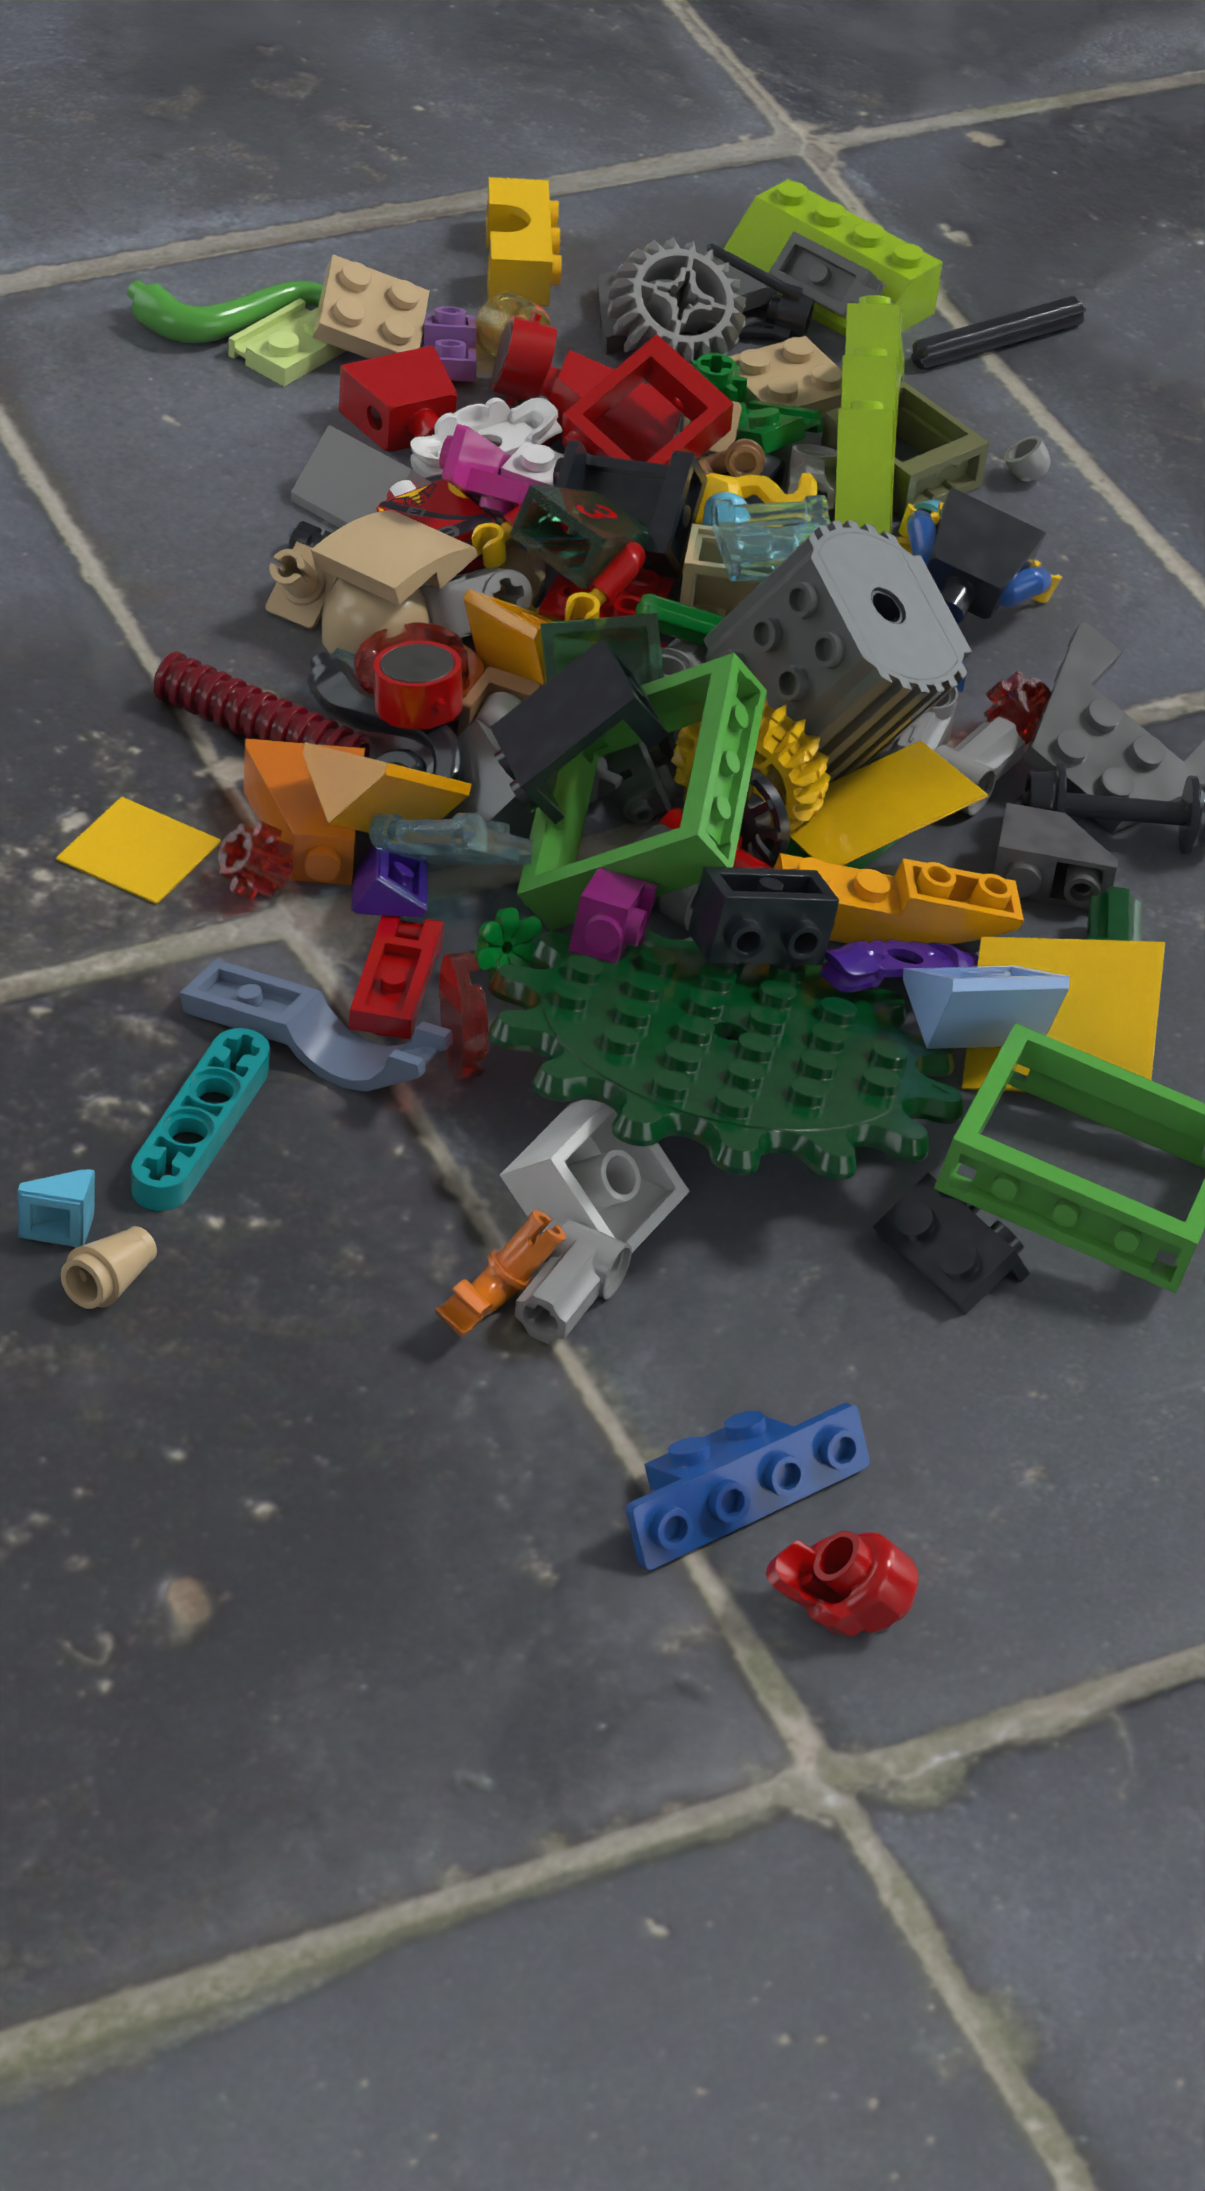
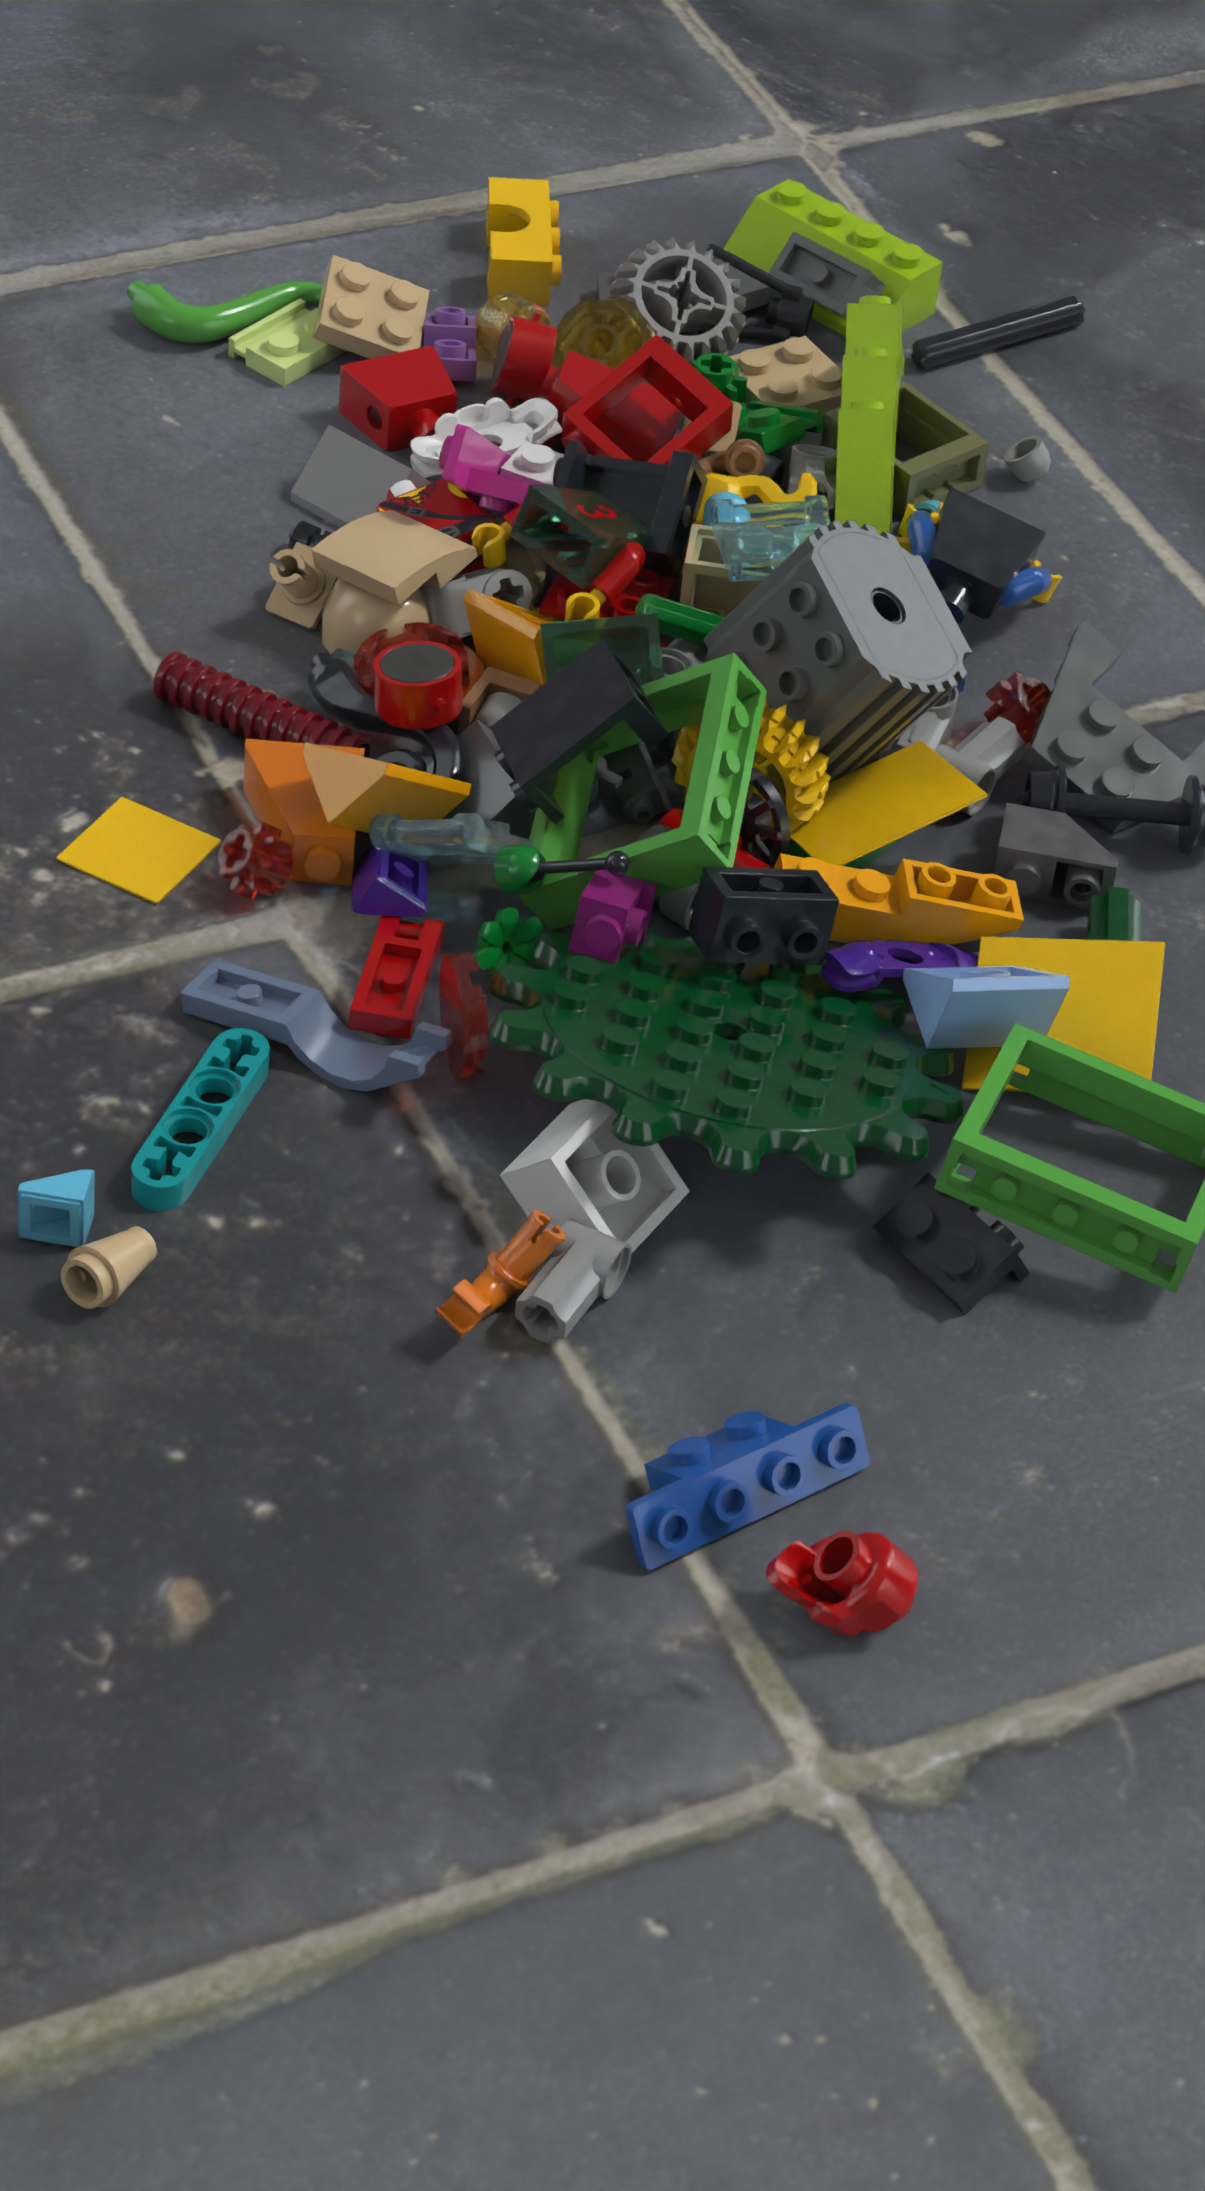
(523, 869): none -> hinge
(602, 331): none -> clear yellow cylinder

